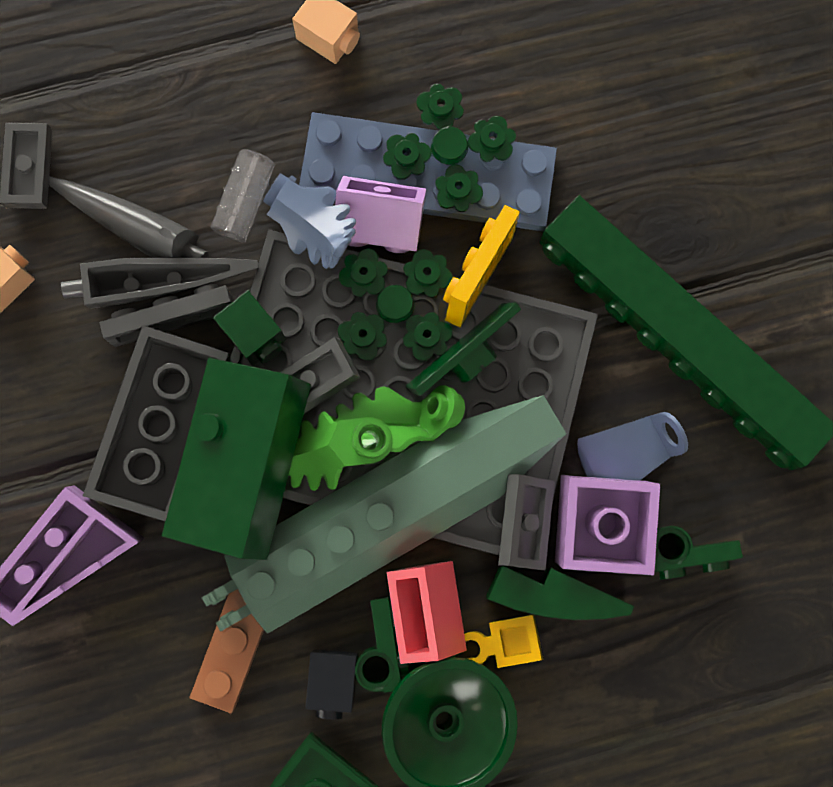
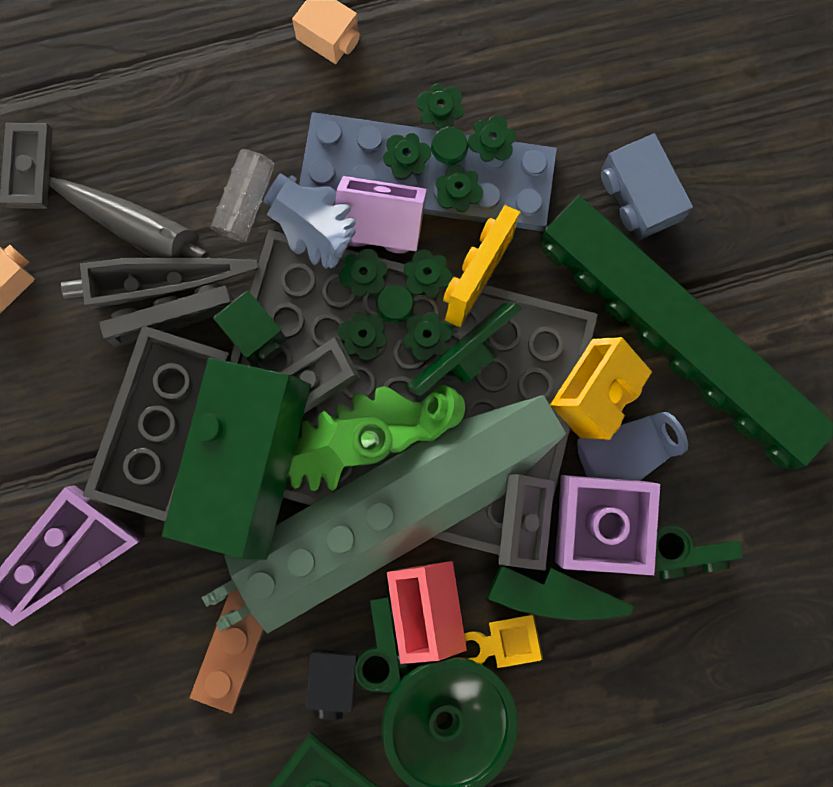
(600, 387): none -> yellow brick
(645, 187): none -> sand blue brick

